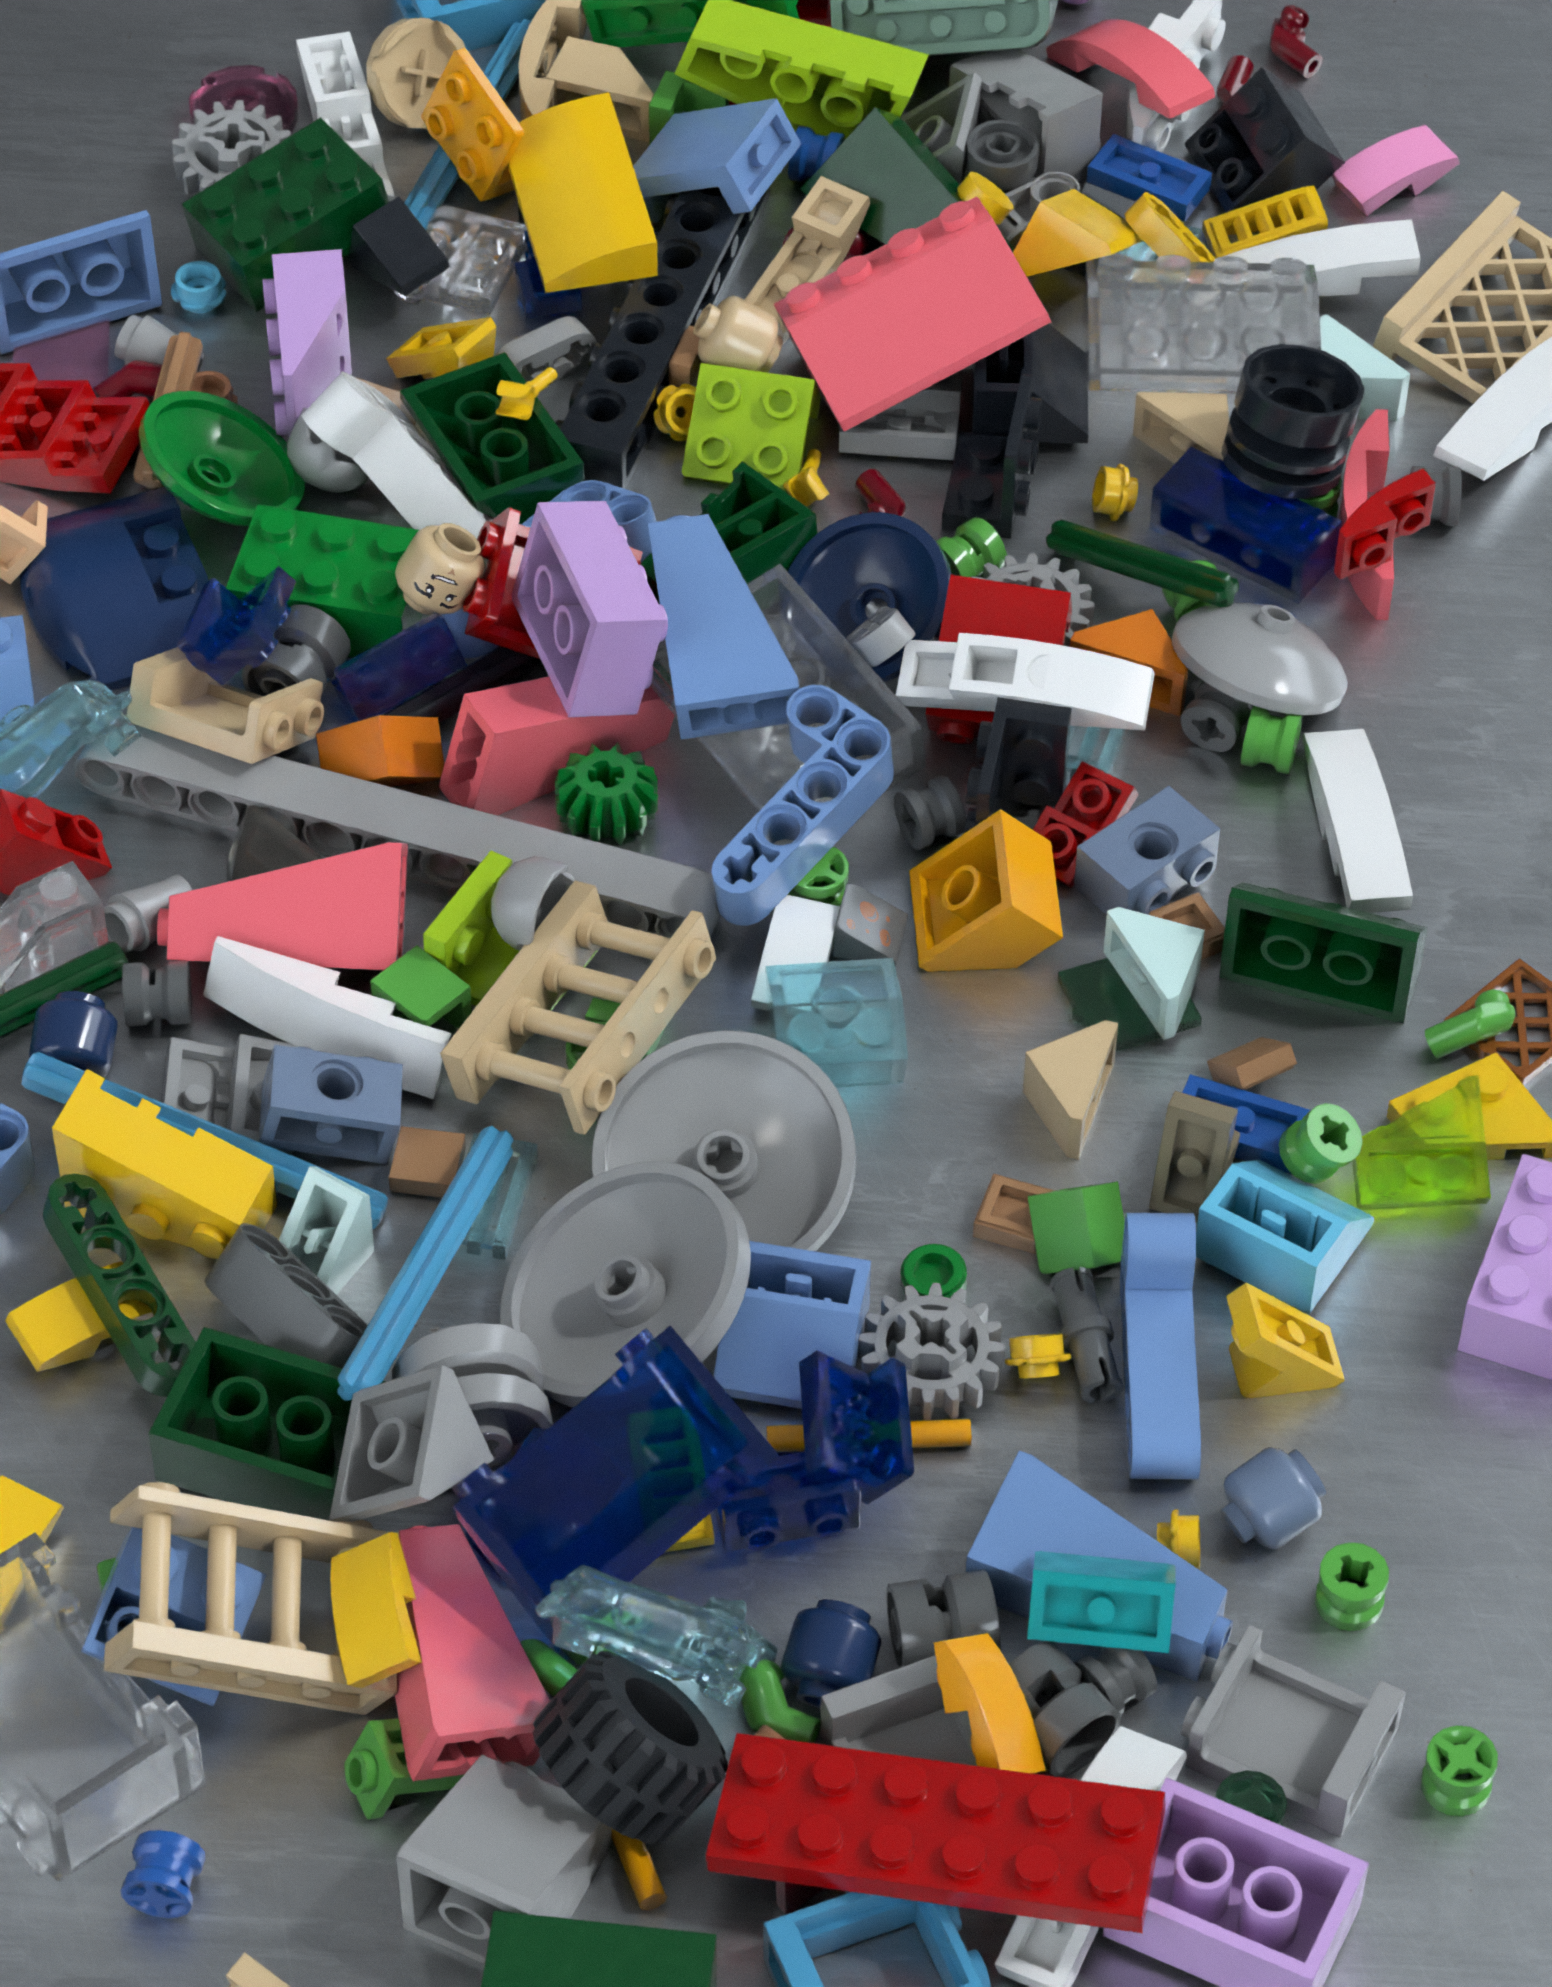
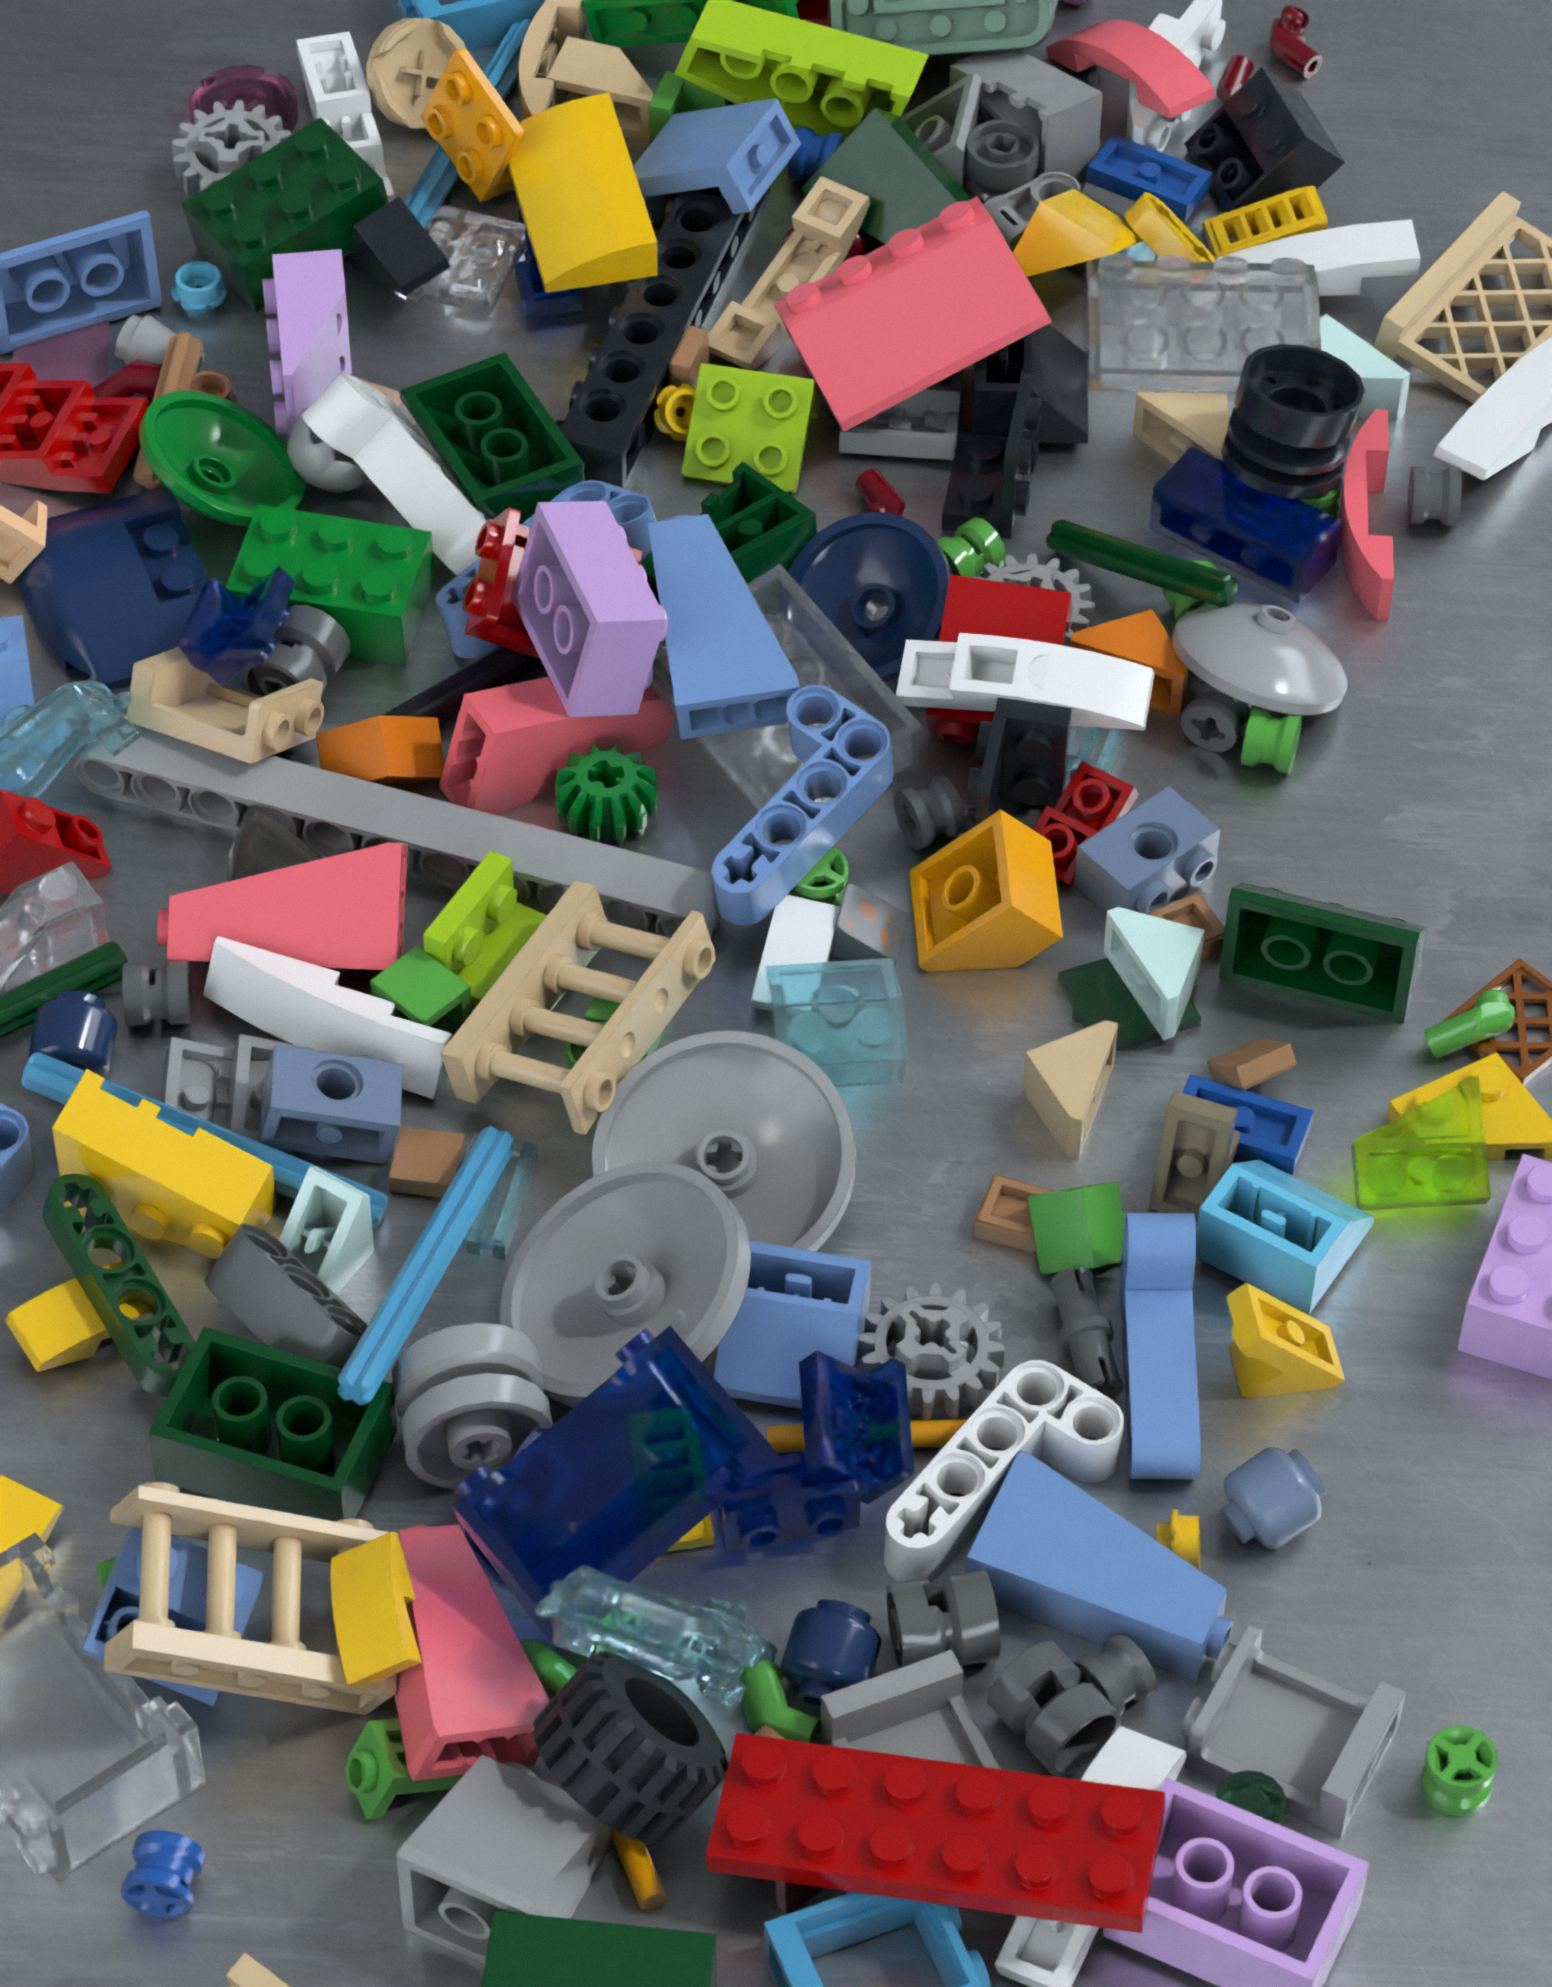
(133, 914): light grey cone -> none
(398, 668): clear blue bracket -> none
(406, 1445): light grey slope -> none
(439, 569): tan head -> none
(444, 348): yellow slope -> none
(519, 398): yellow hand -> none
(526, 897): light grey hair -> none
(558, 345): light grey beam -> none
(738, 335): tan head -> none
(807, 485): yellow hand -> none
(881, 636): light grey beam -> none
(934, 1265): green tile -> none
(968, 1466): none -> white beam
(980, 1681): light orange slope -> none
(989, 194): yellow tile -> none
(1037, 1355): yellow plate -> none
(1102, 1601): teal panel -> none
(1114, 491): yellow plate -> none
(1320, 1143): bright green wheel -> none
(1345, 1603): bright green wheel -> none
(1357, 821): white slope -> none
(1389, 166): bright pink slope -> none
(1392, 512): red slope -> none

